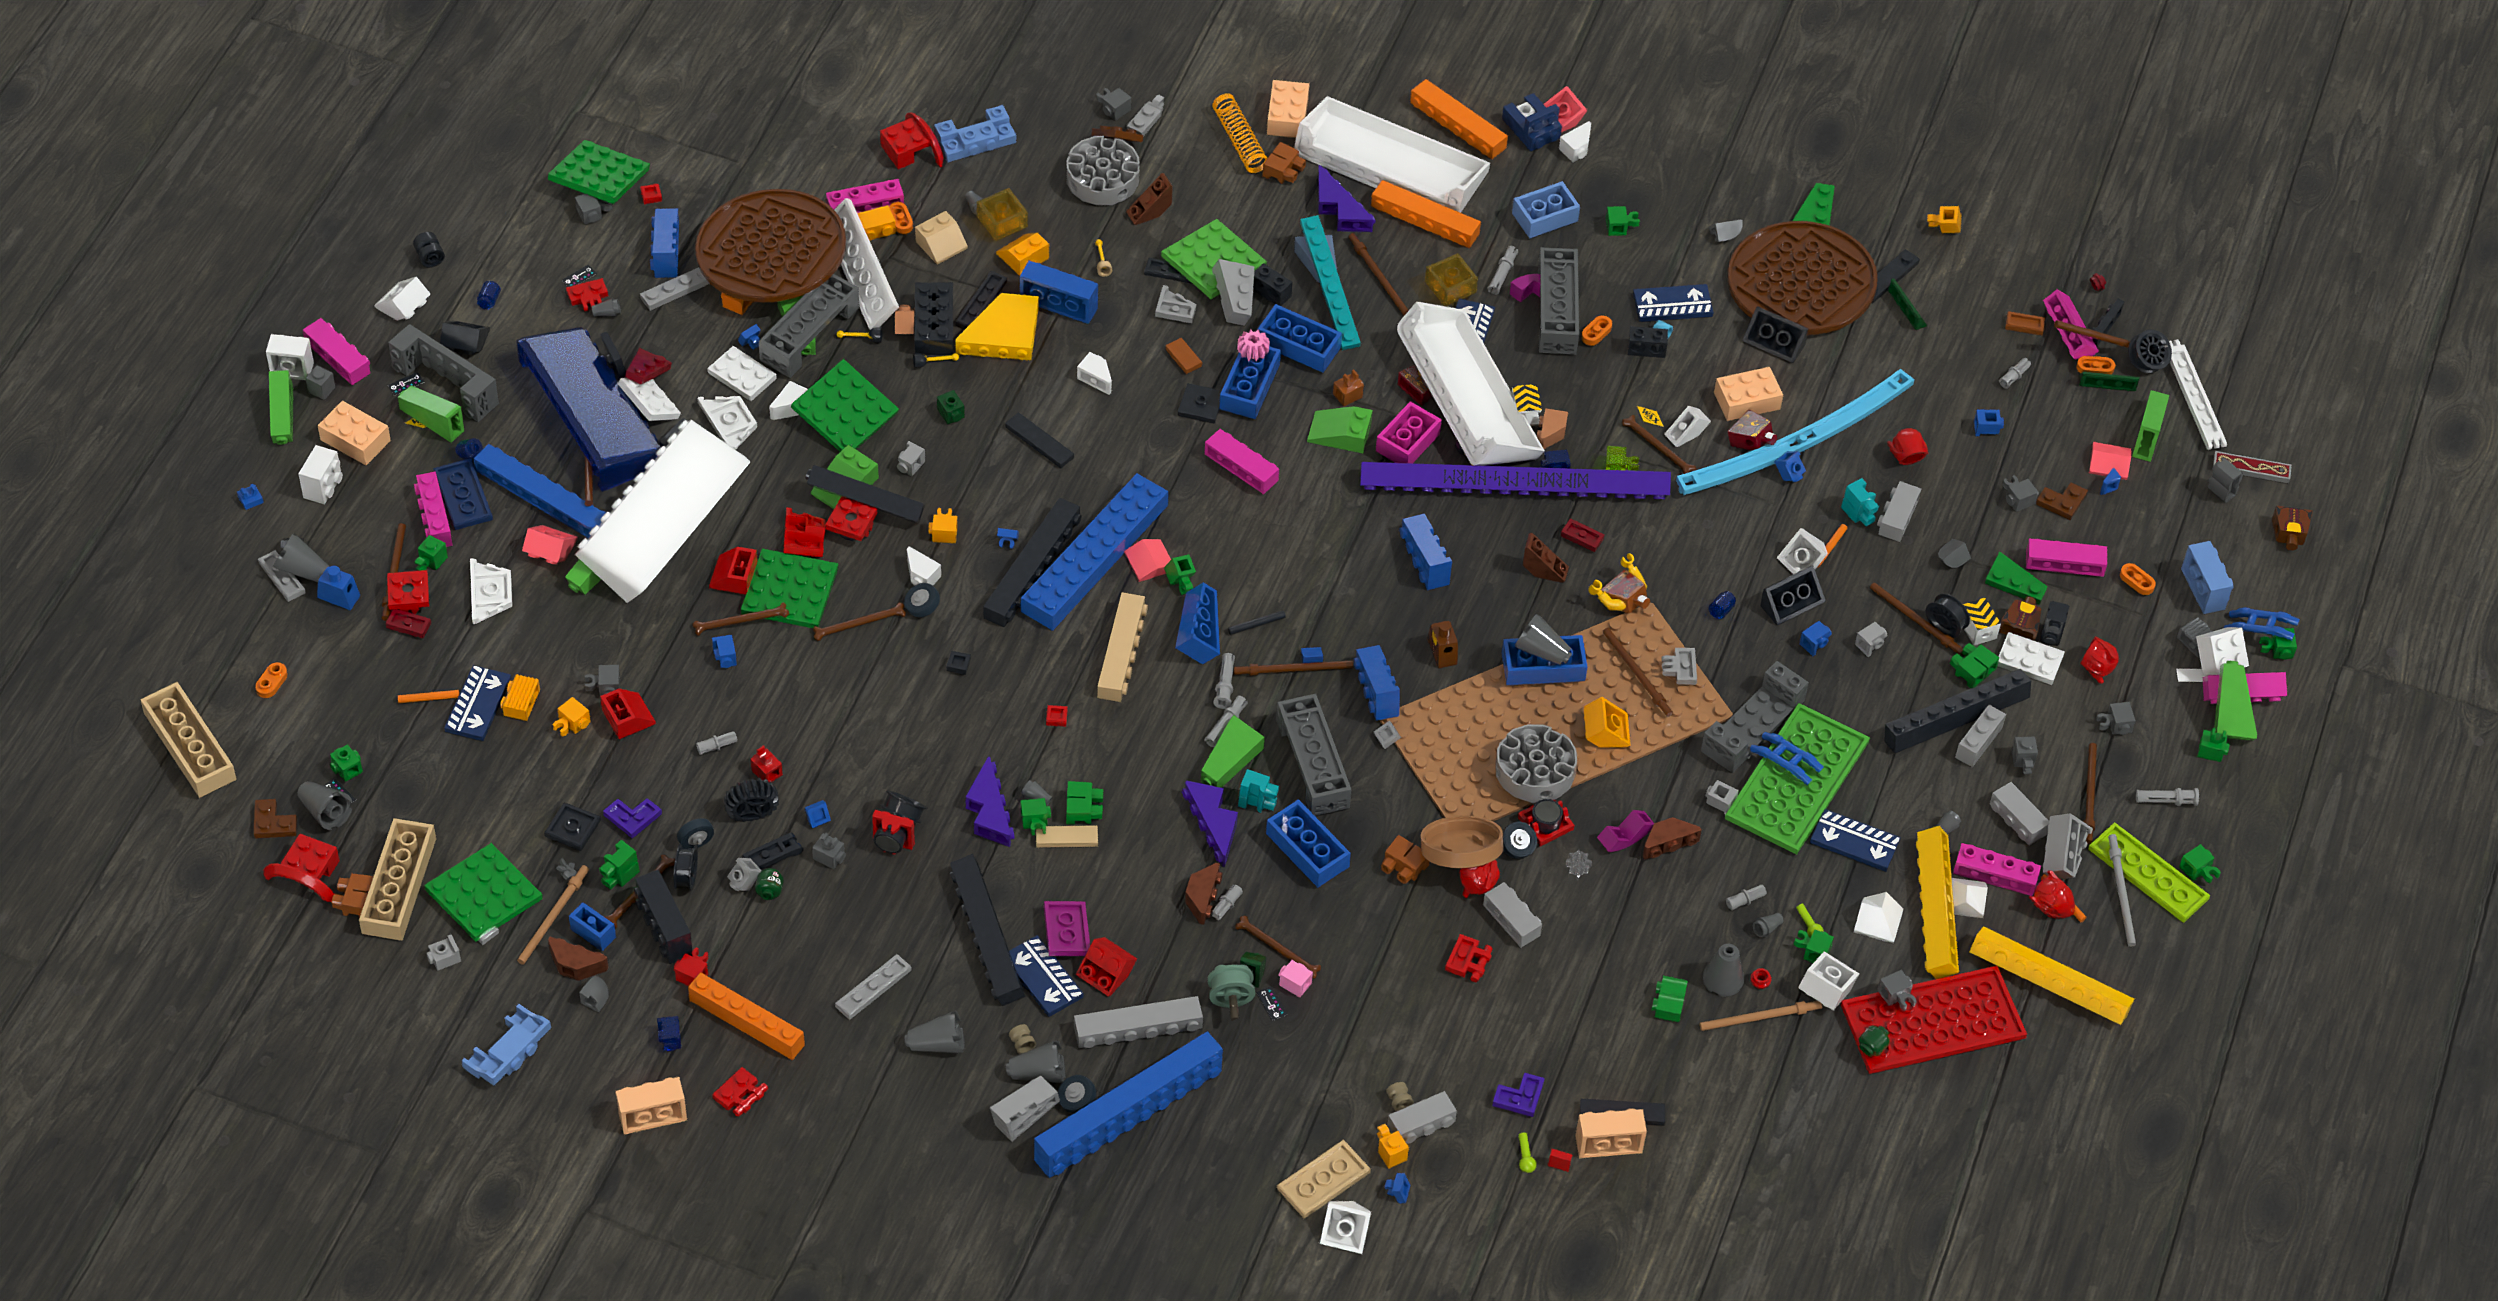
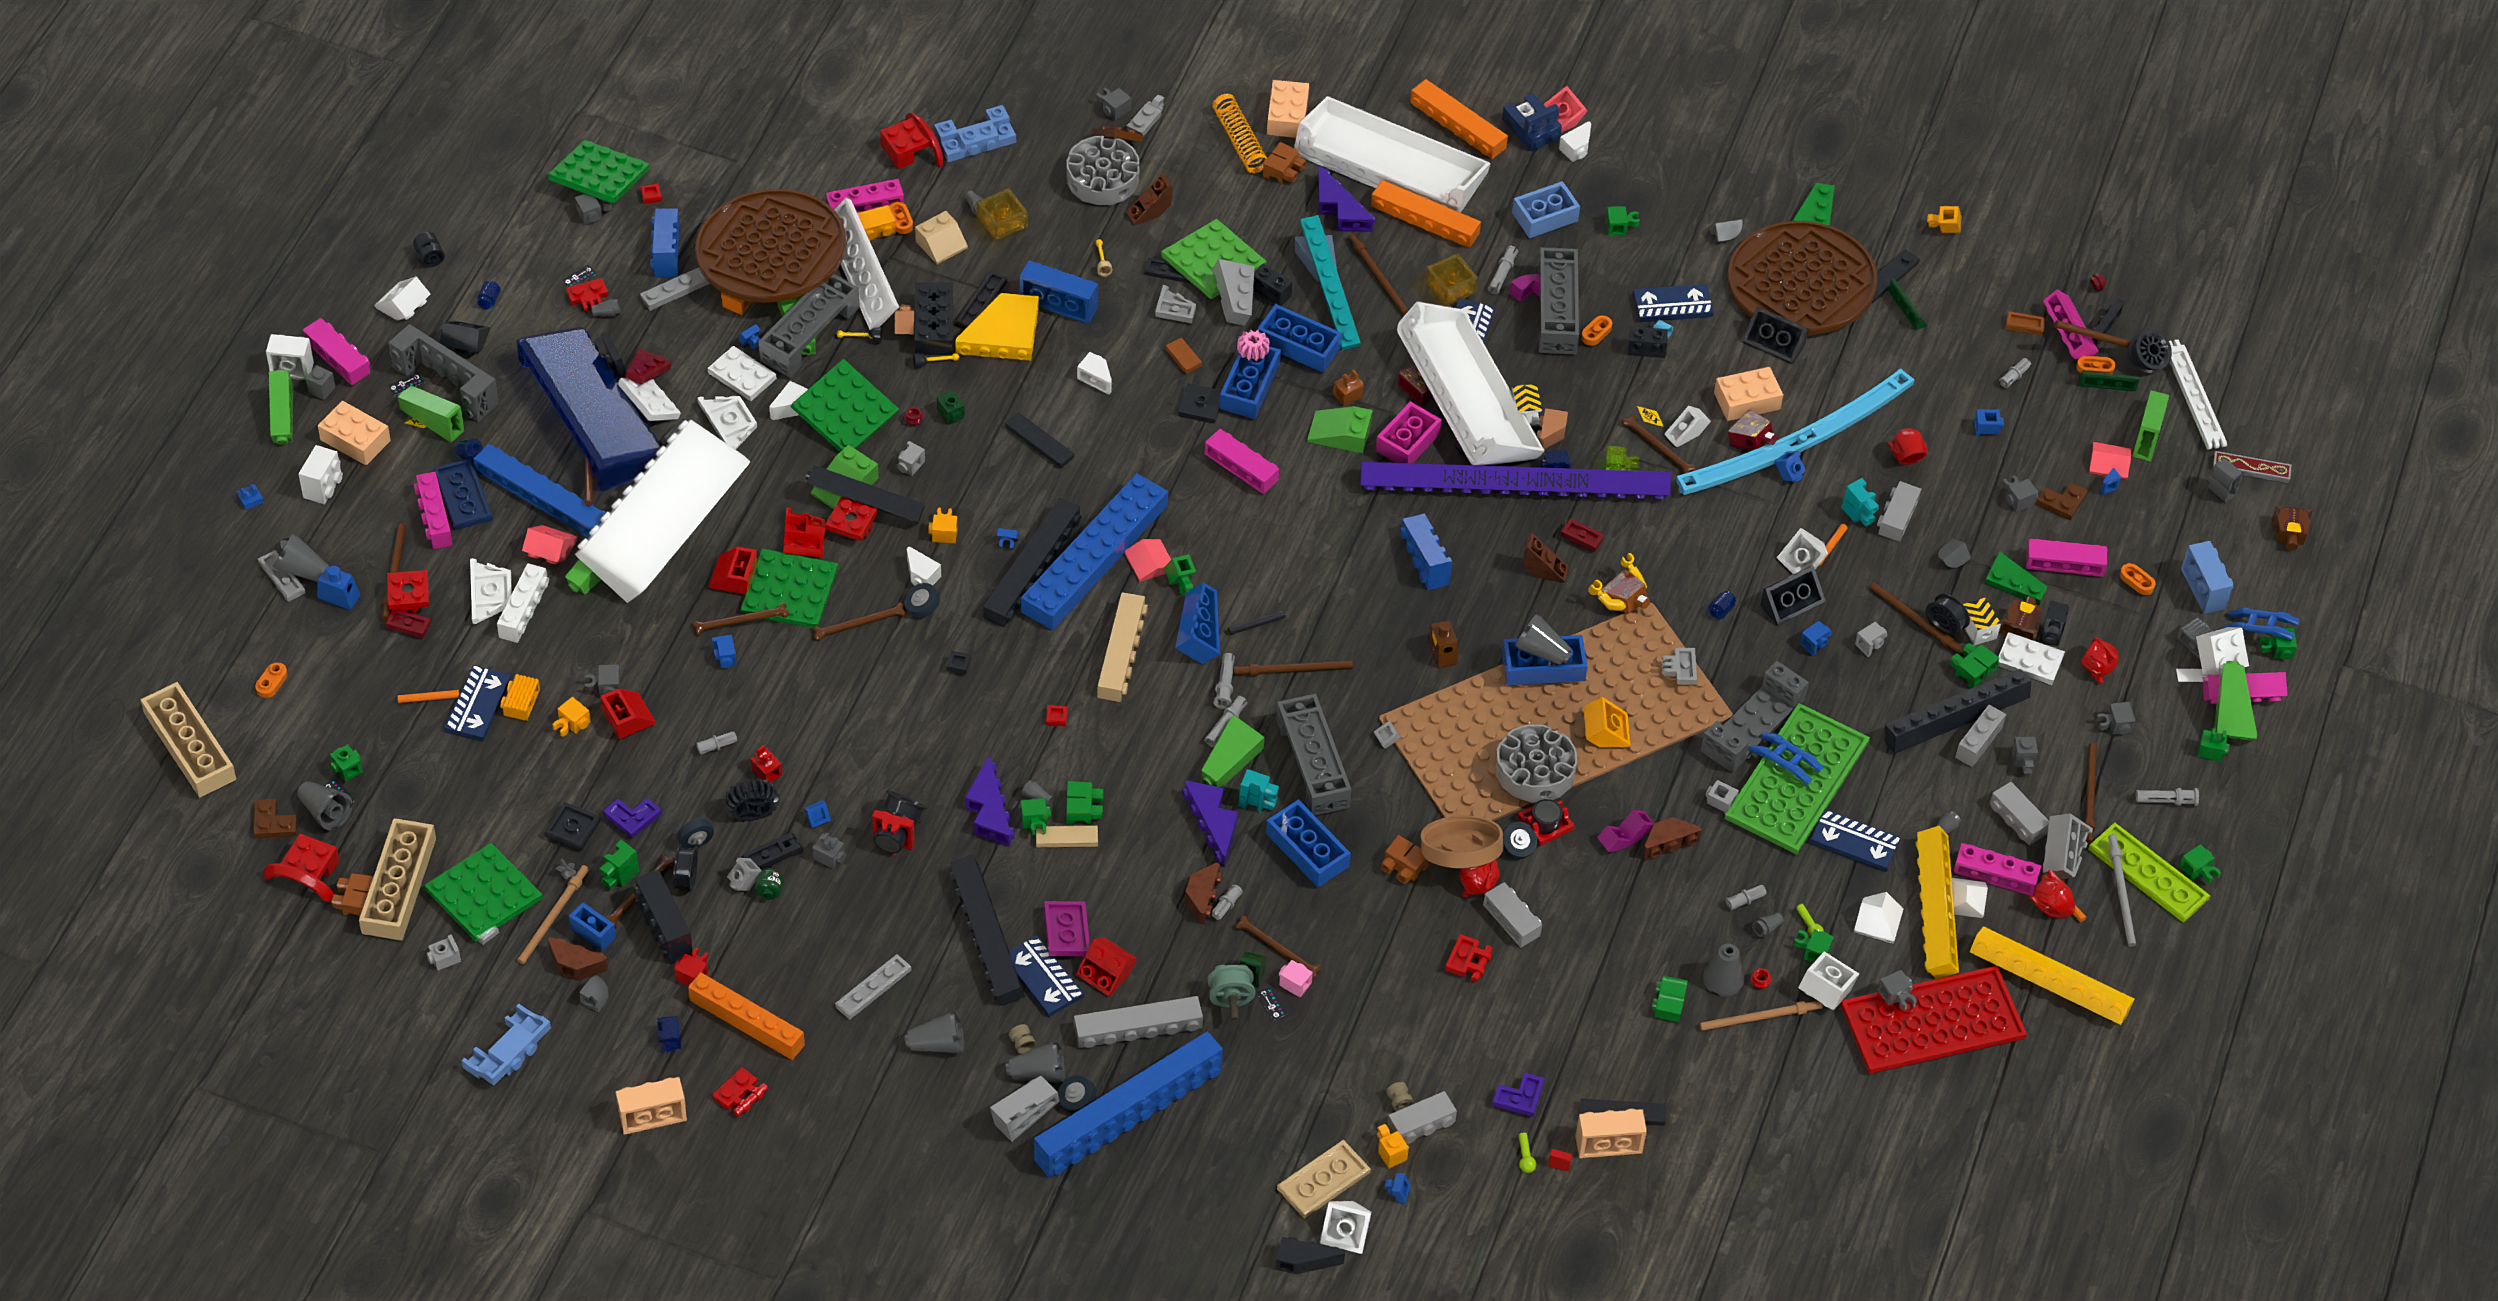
(431, 554): green brick -> none
(522, 603): none -> white brick
(913, 416): none -> dark red plate
(1023, 249): light orange slope -> none
(1303, 1257): none -> black slope
(1311, 655): blue slope -> none
(1378, 682): blue wedge -> none
(1578, 863): clear gear -> none
(1657, 698): reddish brown bar -> none
(1874, 1040): dark green head -> none

